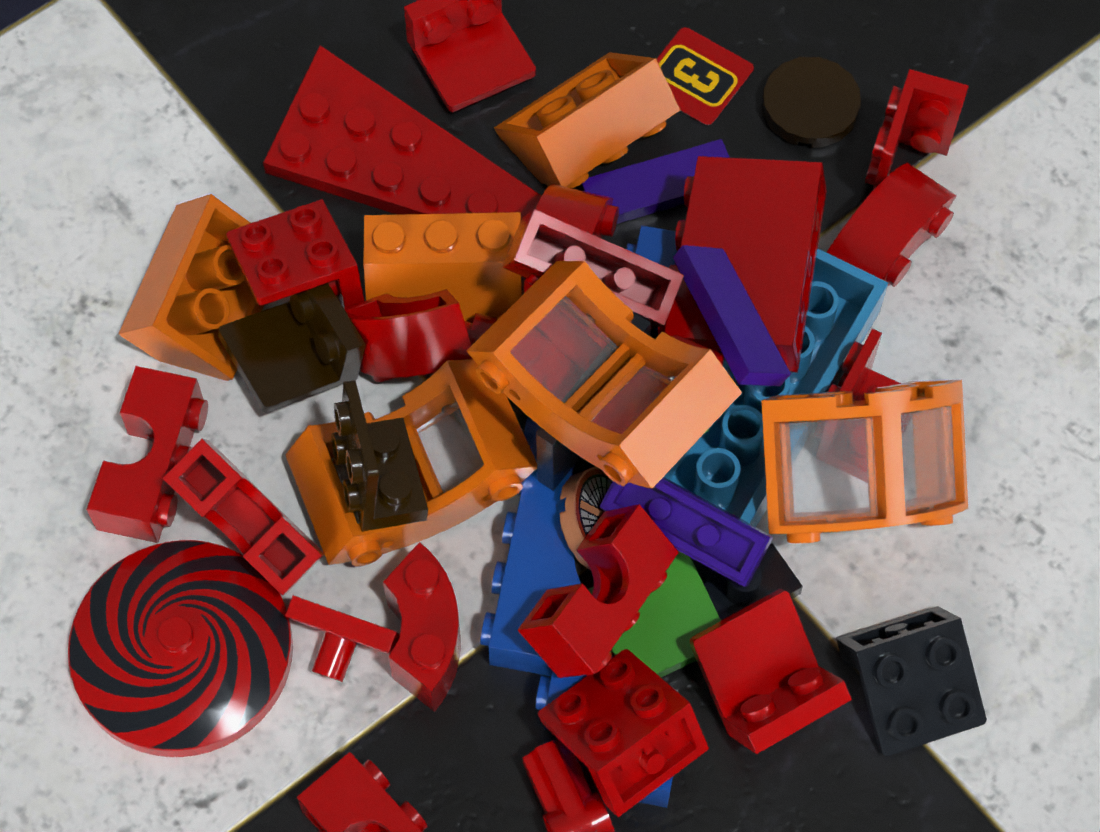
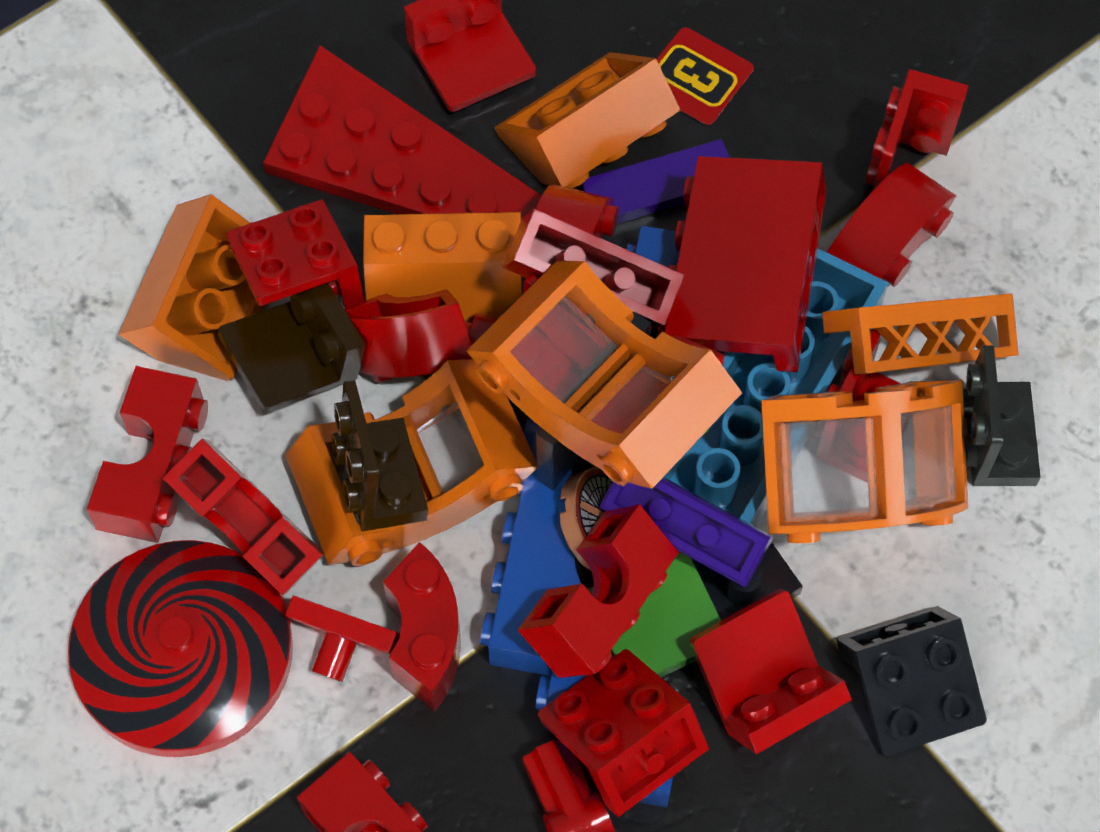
(731, 316): dark purple tile -> none
(811, 101): dark brown tile -> none
(922, 315): none -> orange fence
(999, 427): none -> pearl dark grey bracket

